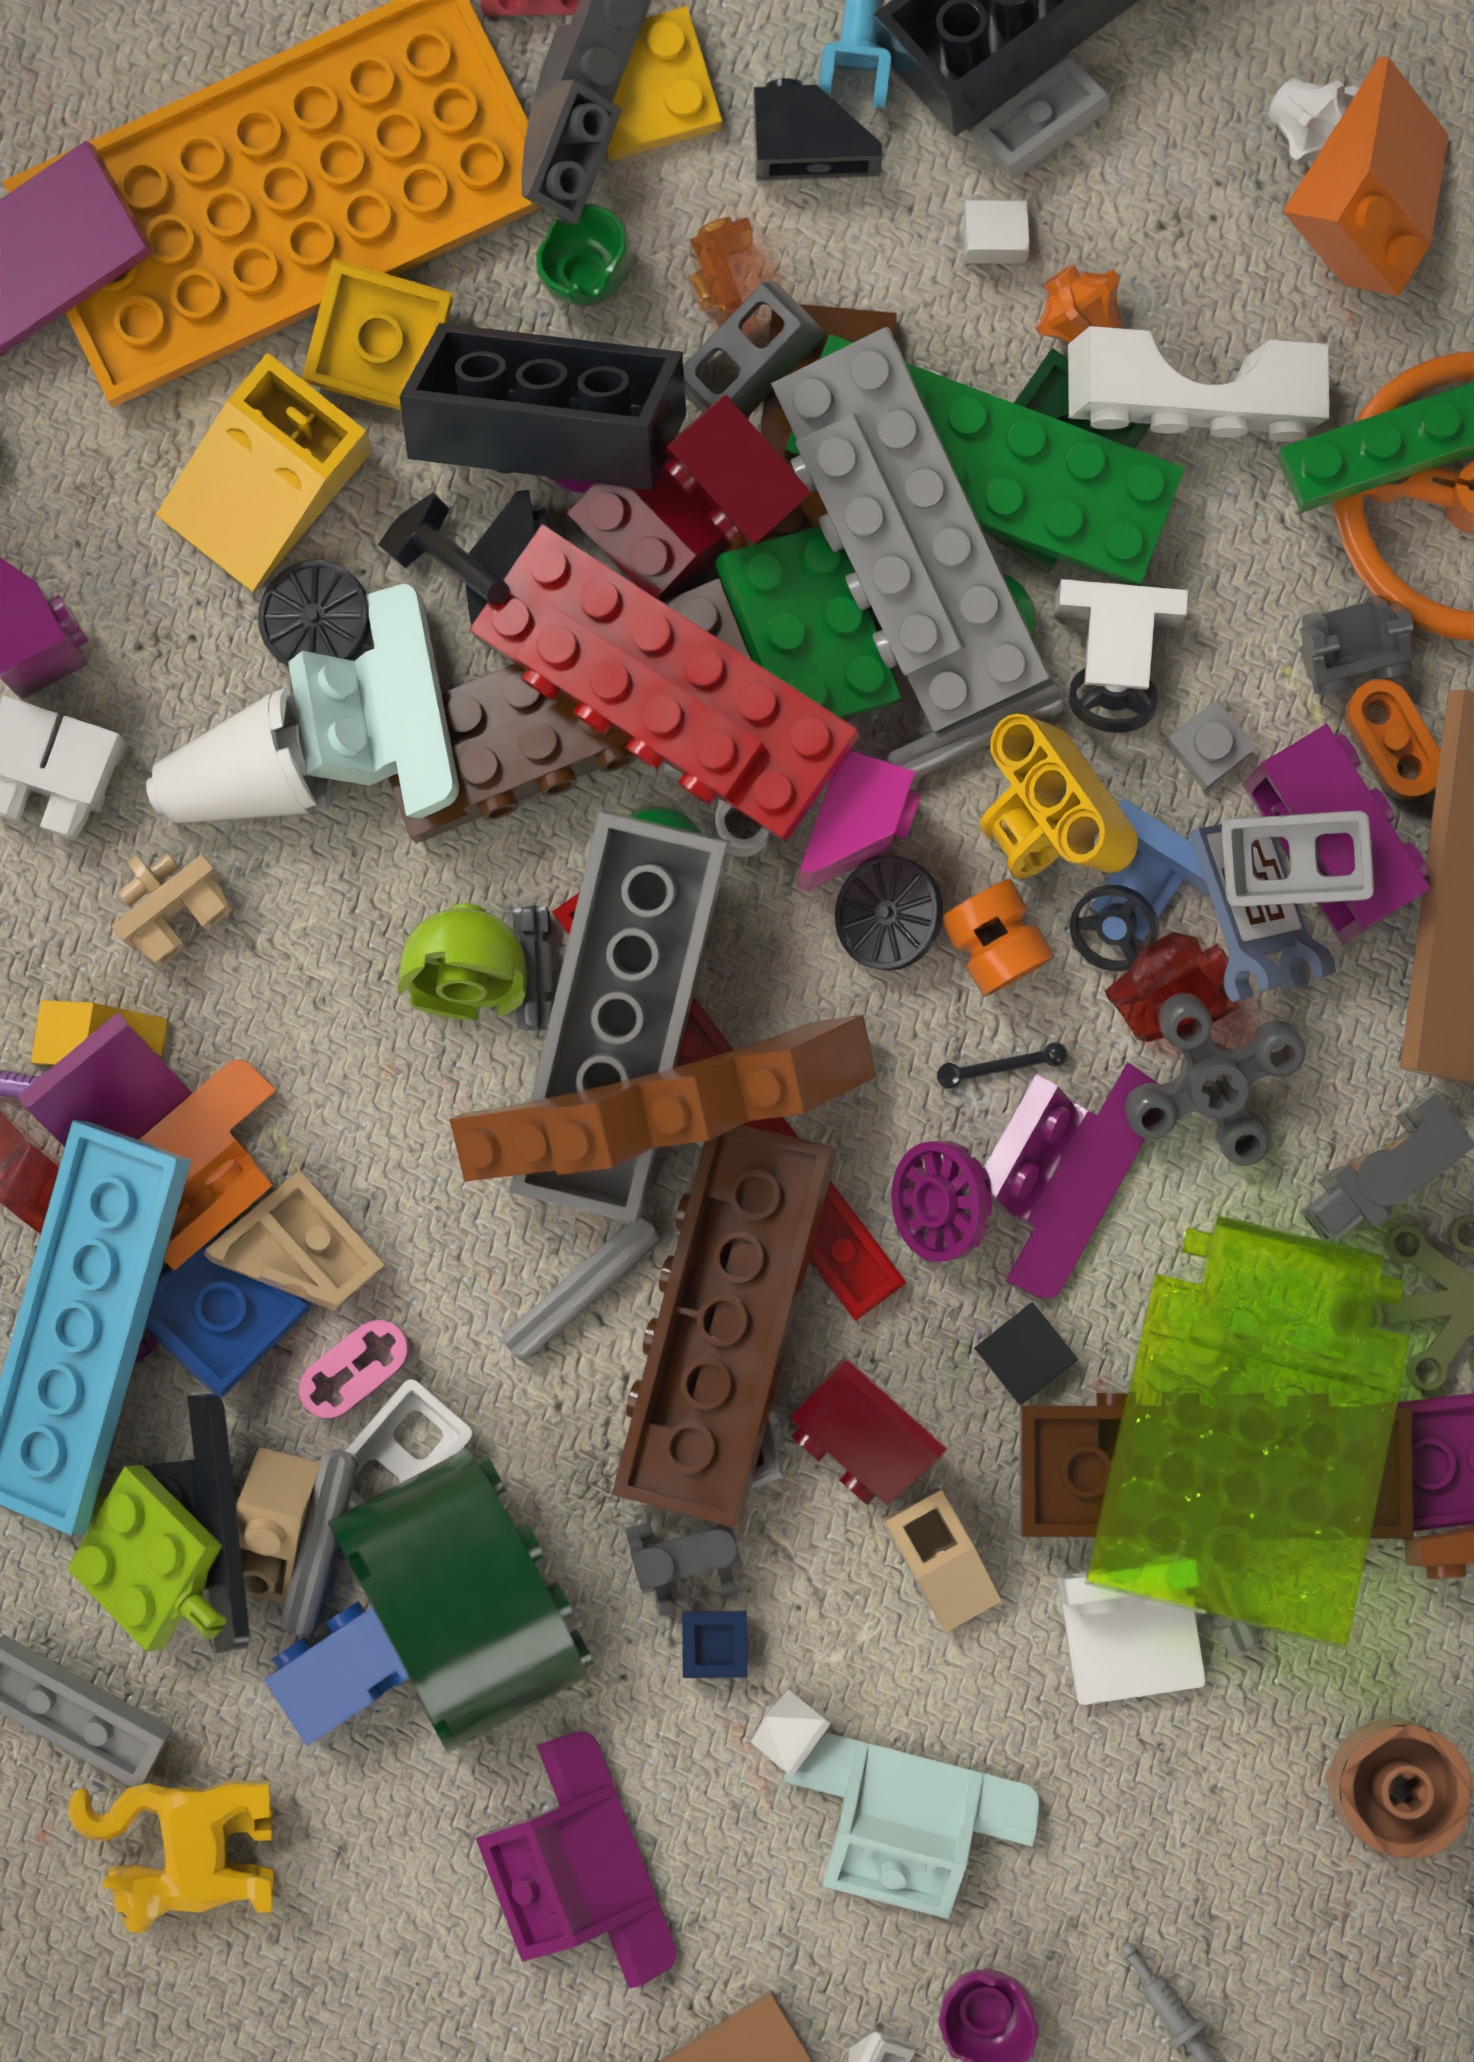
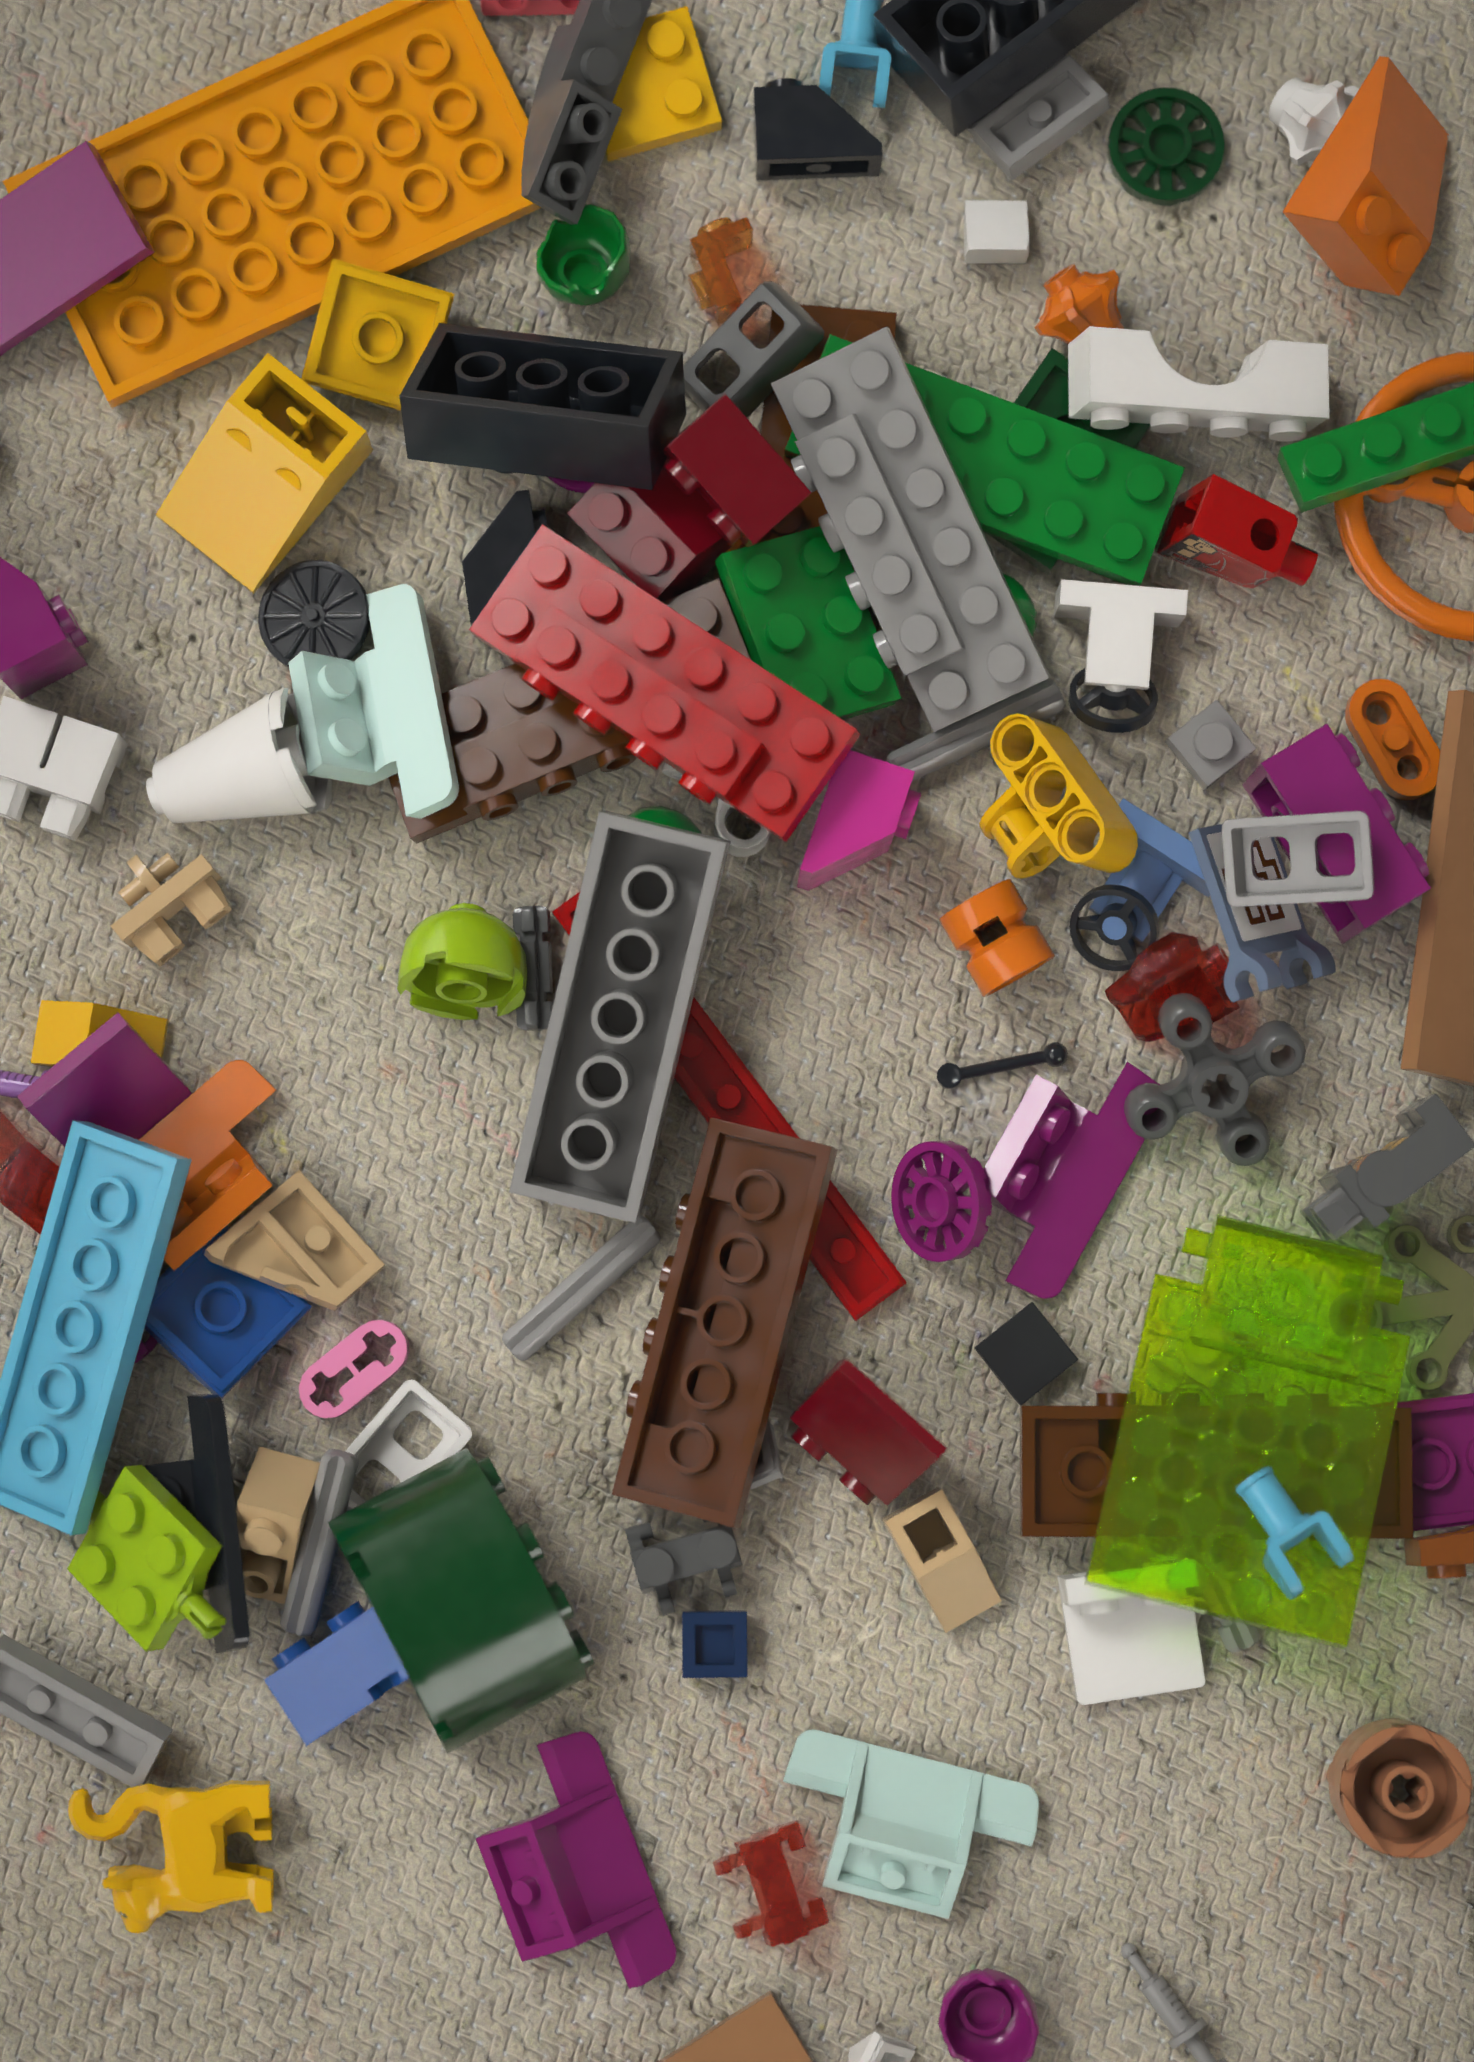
(419, 532): black piece -> none
(669, 1107): dark orange arch -> none
(773, 1886): none -> clear red piece
(790, 1732): white slope -> none
(888, 913): black wheel -> none
(1165, 146): none -> dark green wheel
(1235, 536): none -> red torso
(1288, 1528): none -> medium azure piece
(1355, 642): dark grey piece -> none

